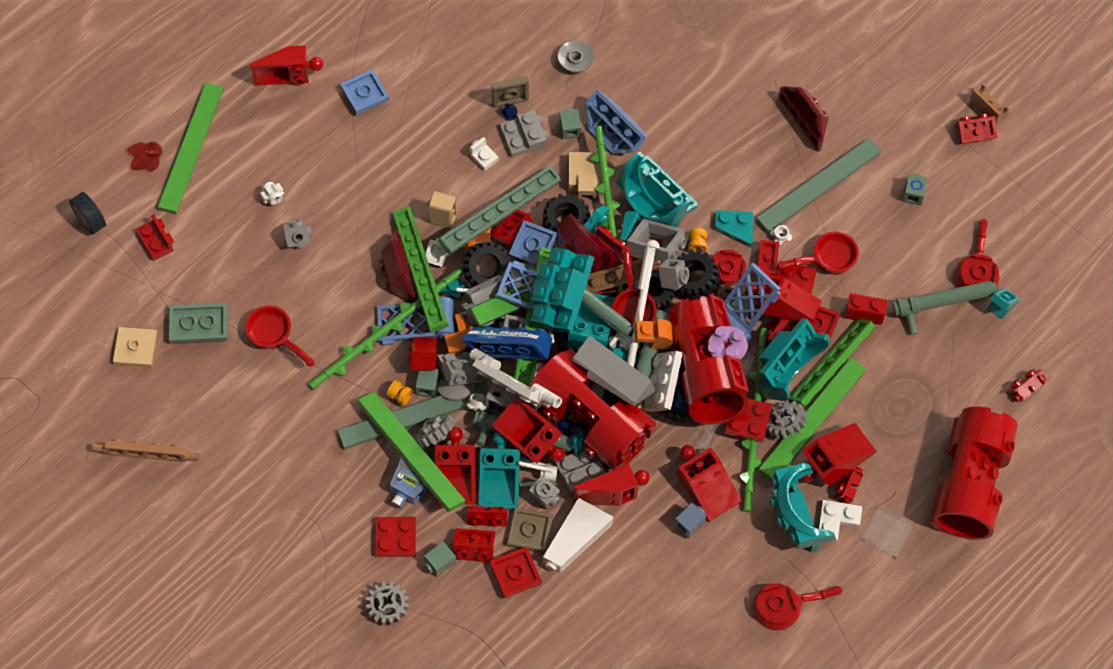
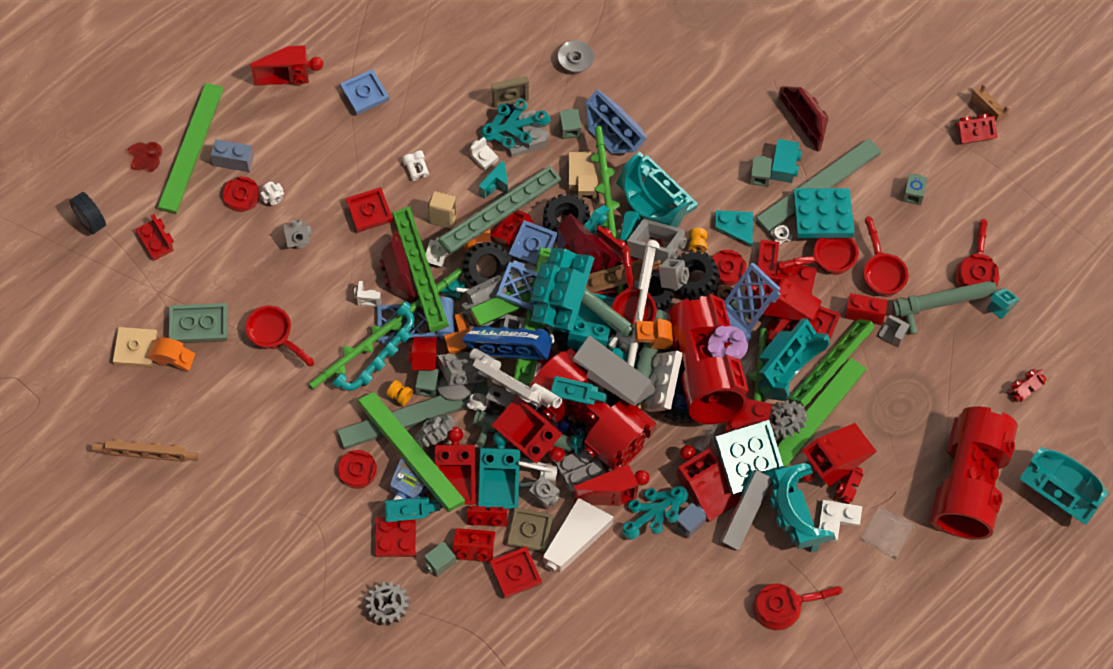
(170, 351): none -> orange brick
(232, 155): none -> sand blue brick
(241, 194): none -> red tile
(357, 469): none -> red tile
(367, 298): none -> white bracket
(369, 209): none -> red plate
(378, 363): none -> teal bar
(409, 508): none -> teal hinge
(411, 160): none -> white piece
(495, 179): none -> teal slope
(512, 124): none -> teal plant
(577, 391): none -> teal hinge
(674, 497): none -> teal plant
(746, 451): none -> plate
(746, 509): none -> light grey tile
(761, 171): none -> sand green brick
(785, 160): none -> teal brick
(823, 213): none -> teal plate
(883, 272): none -> red piece
(894, 331): none -> light grey panel
(1065, 484): none -> teal piece

